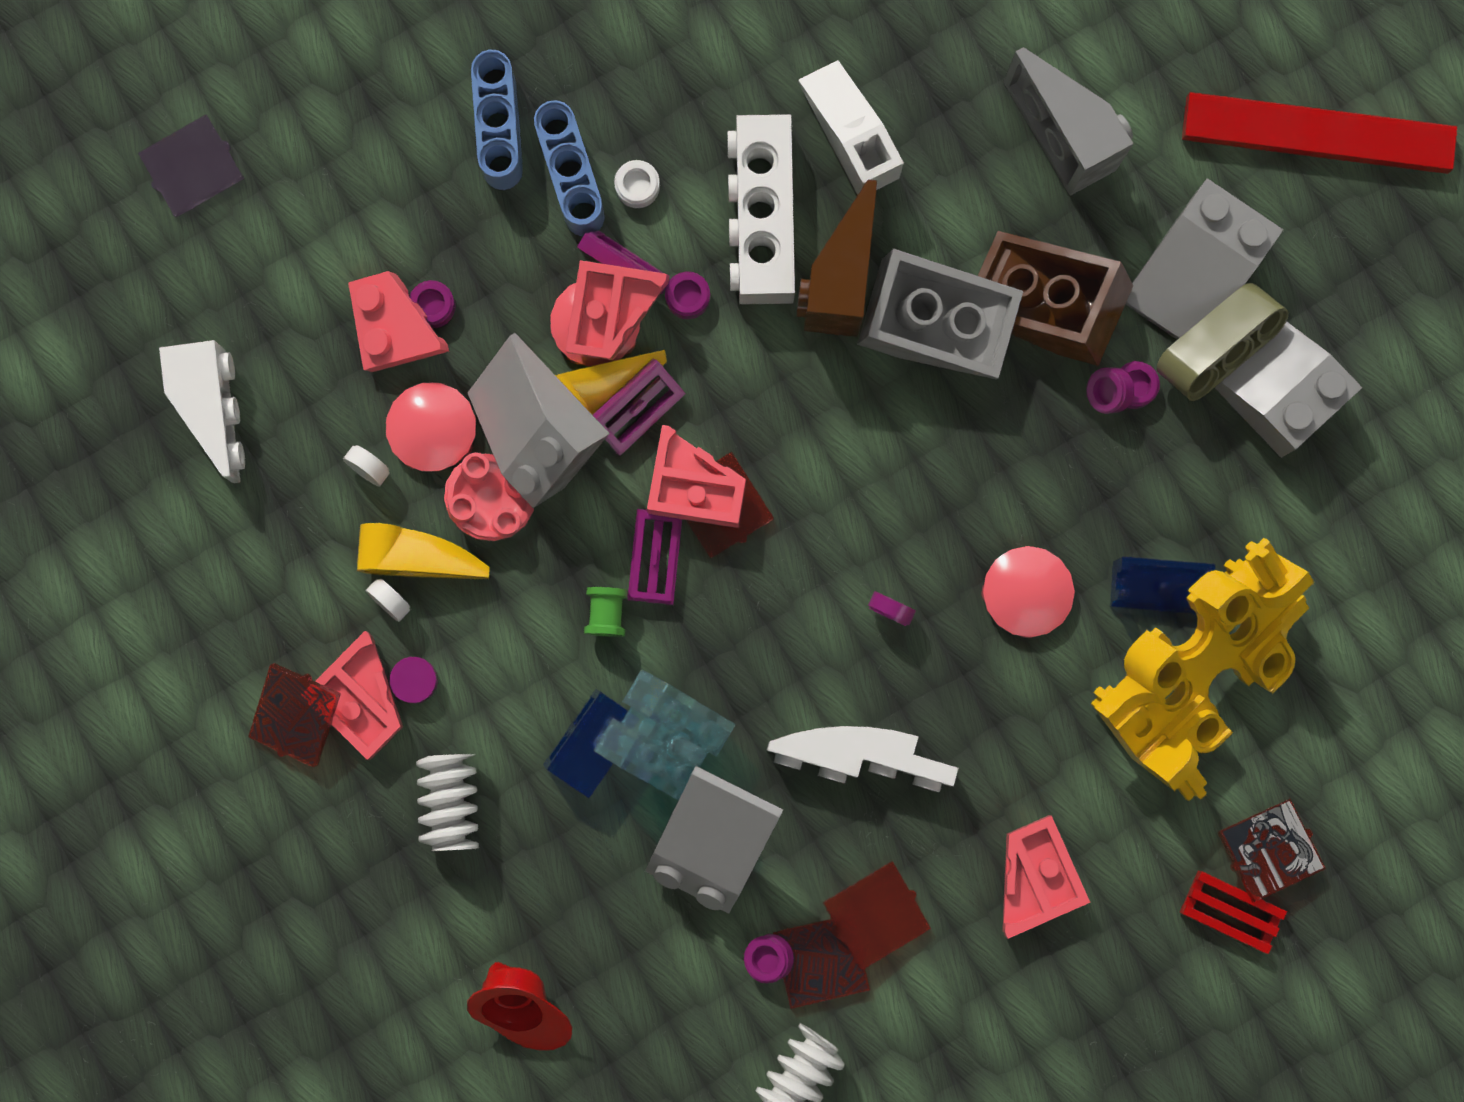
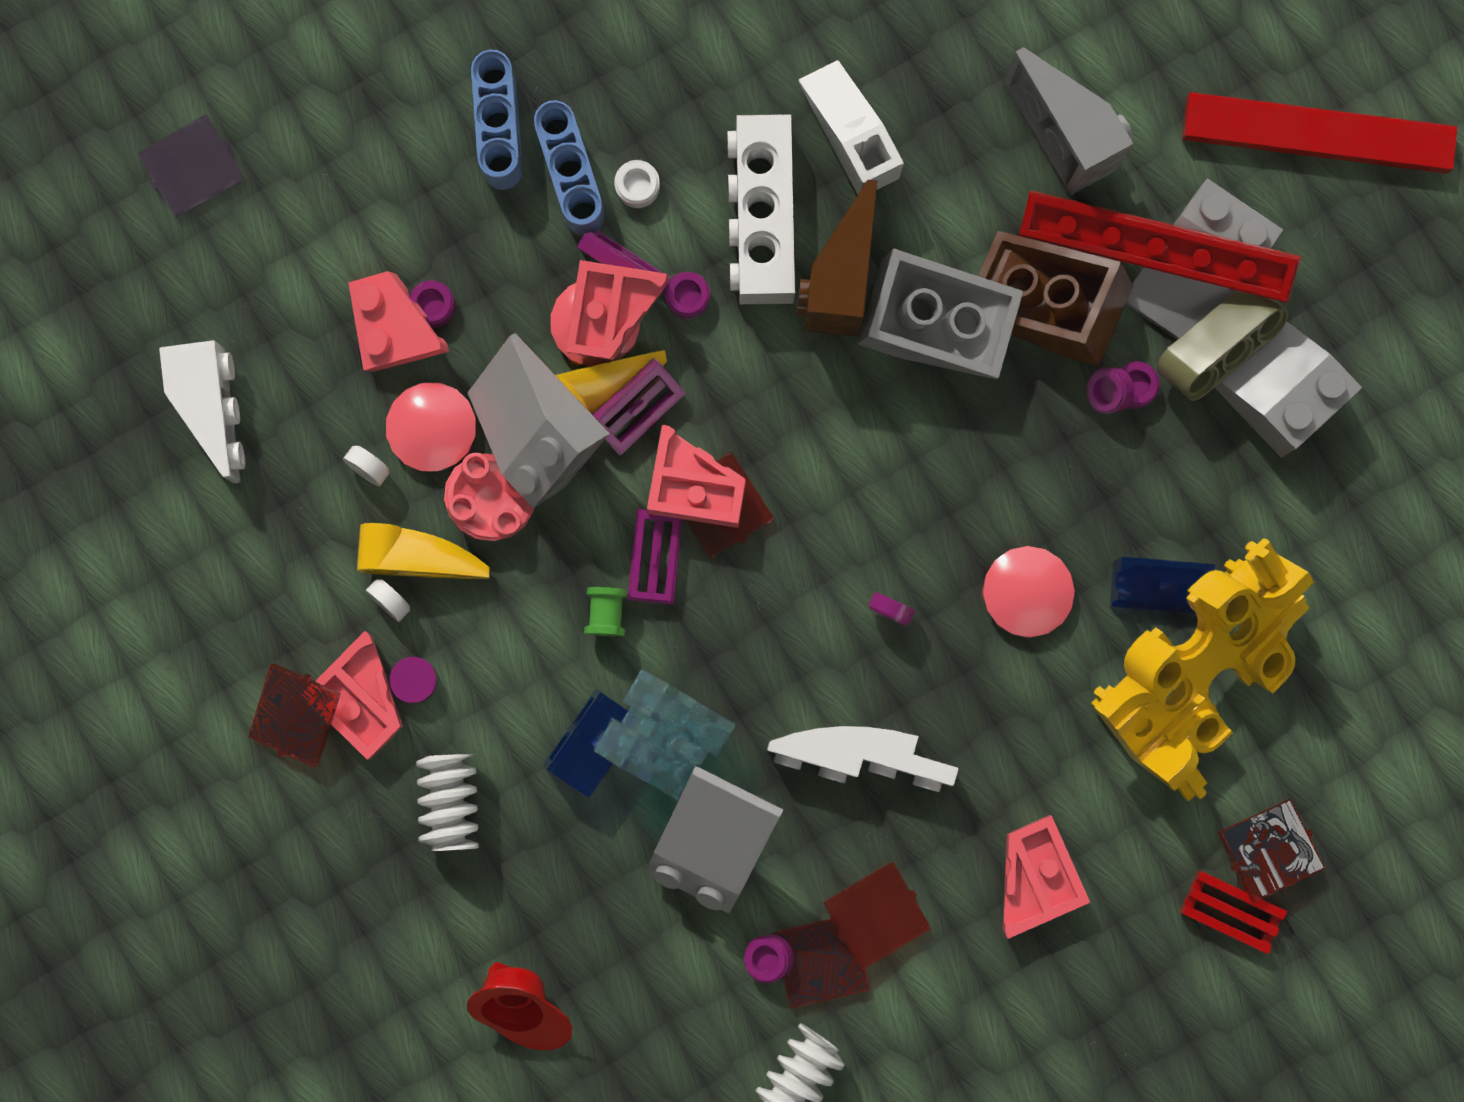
(1160, 246): none -> red tile

